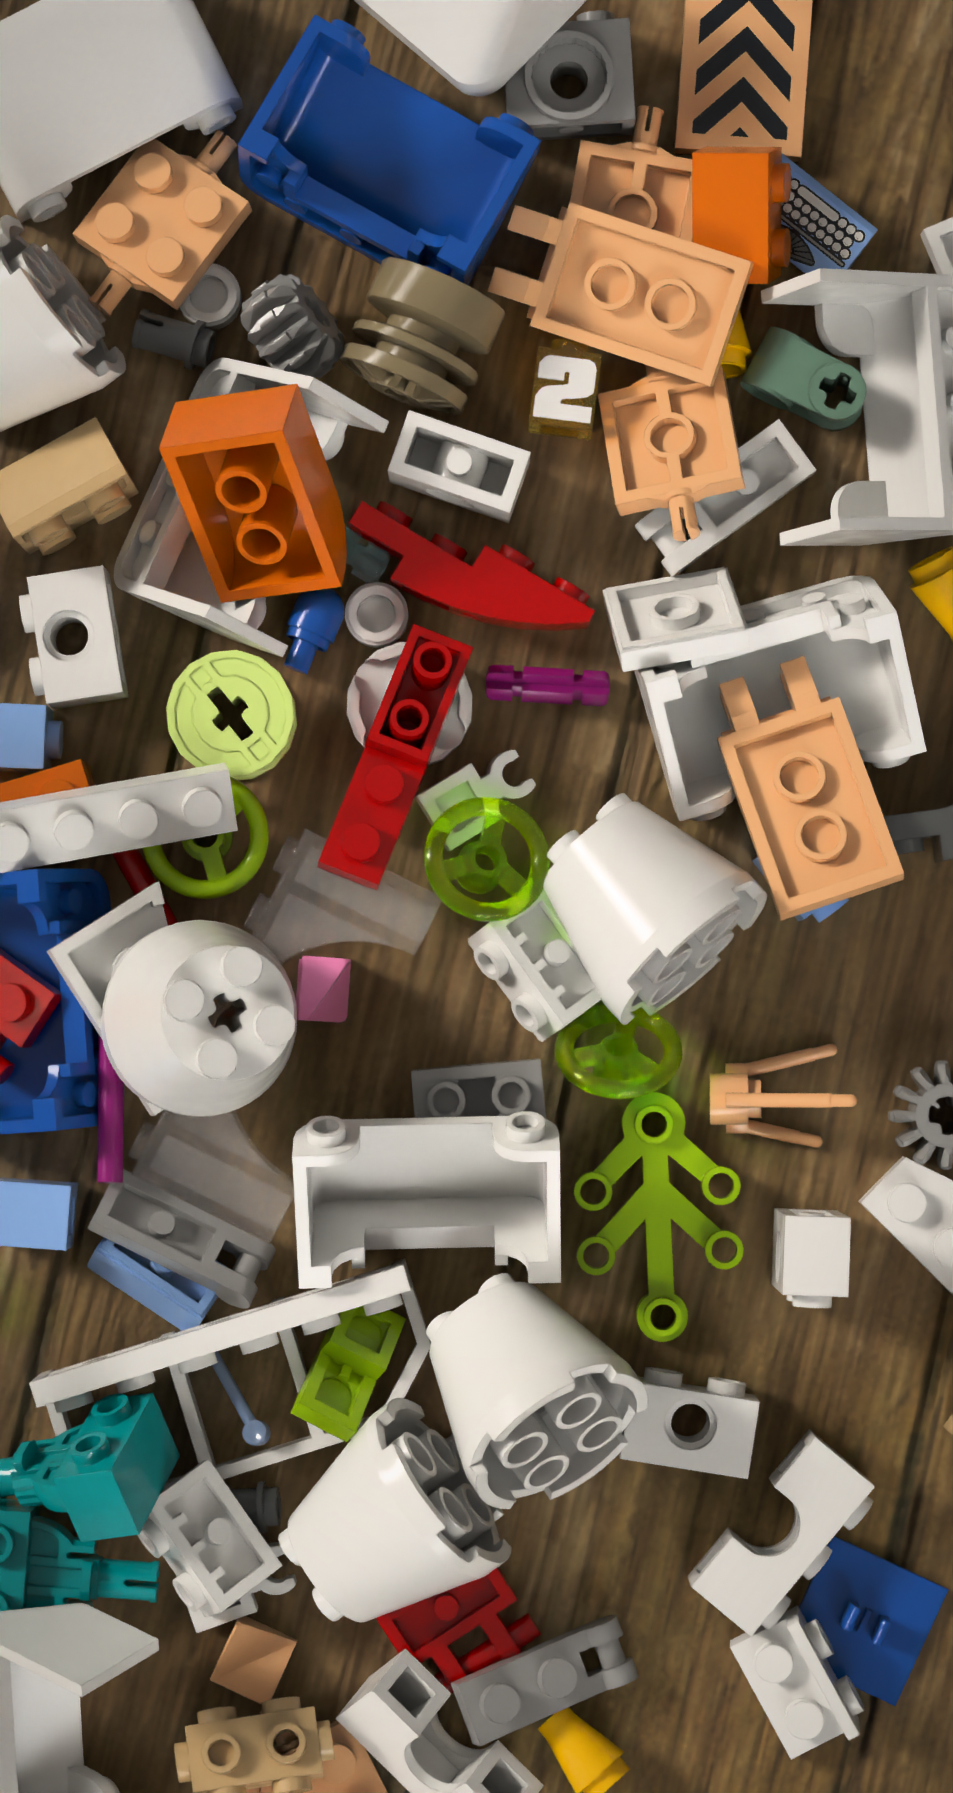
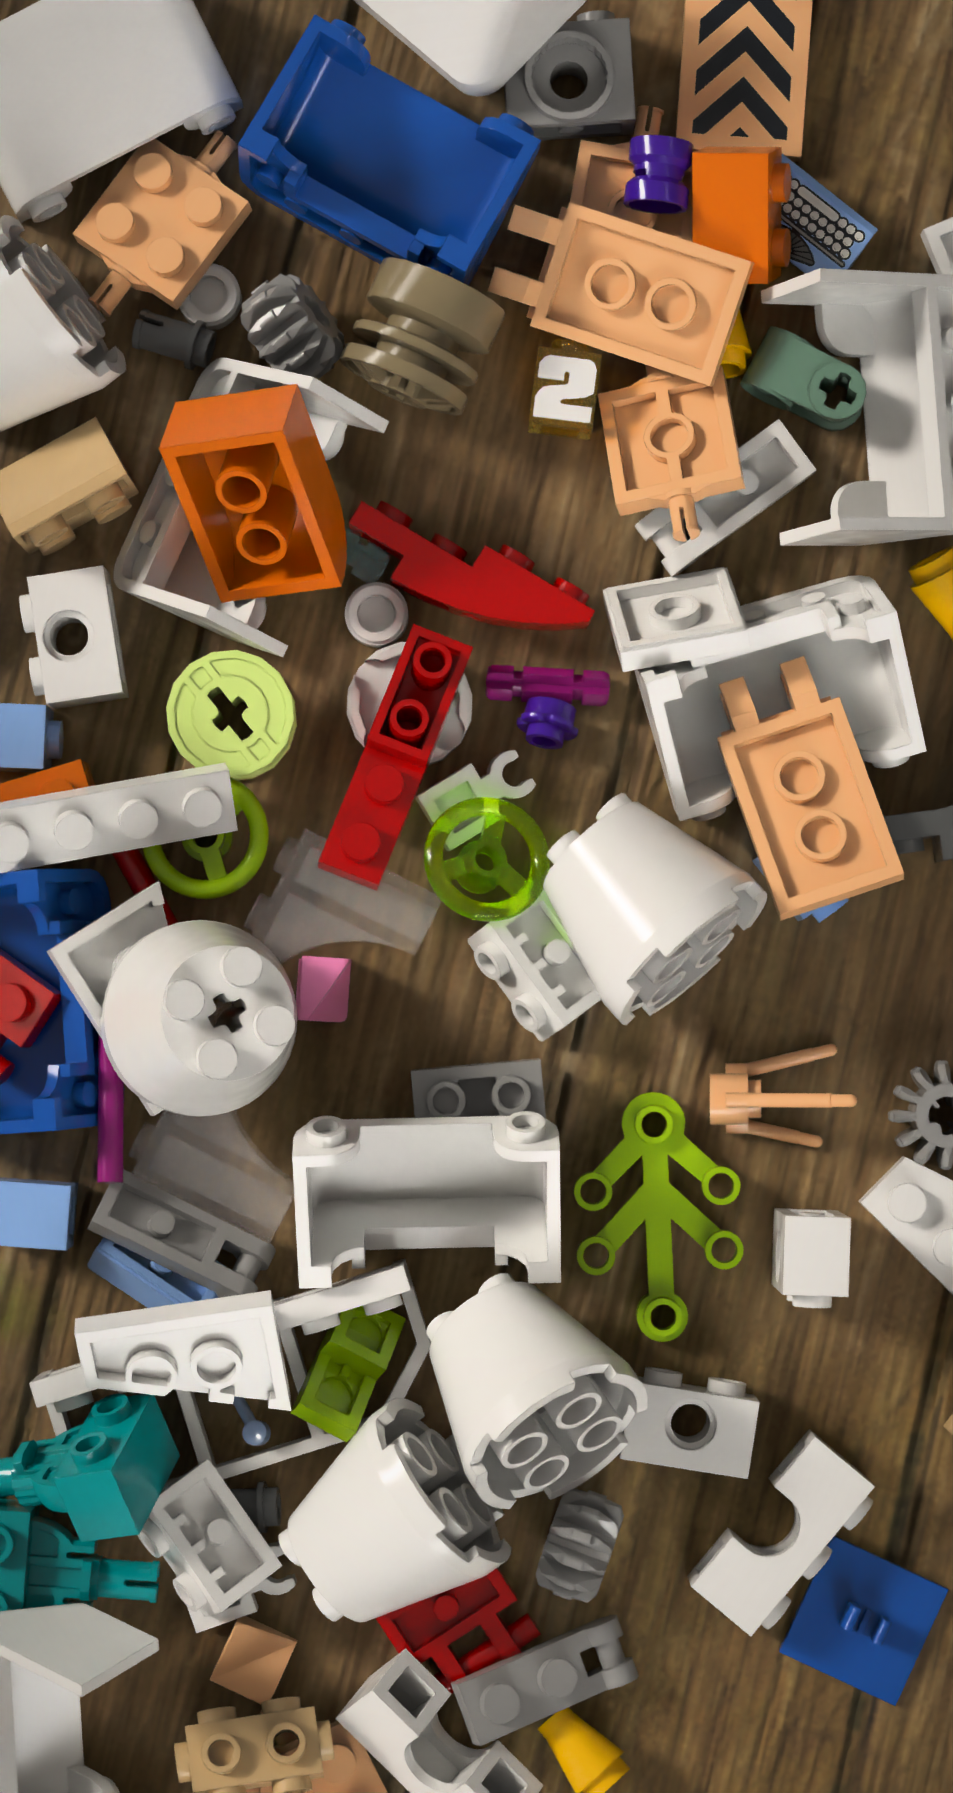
(195, 1346): none -> white wing
(313, 626): blue cylinder -> none
(458, 466): white brick -> none
(548, 722): none -> dark purple plate
(579, 1545): none -> light grey gear
(616, 1063): clear neon green piece -> none
(658, 172): none -> dark purple wheel
(797, 1683): white bracket -> none

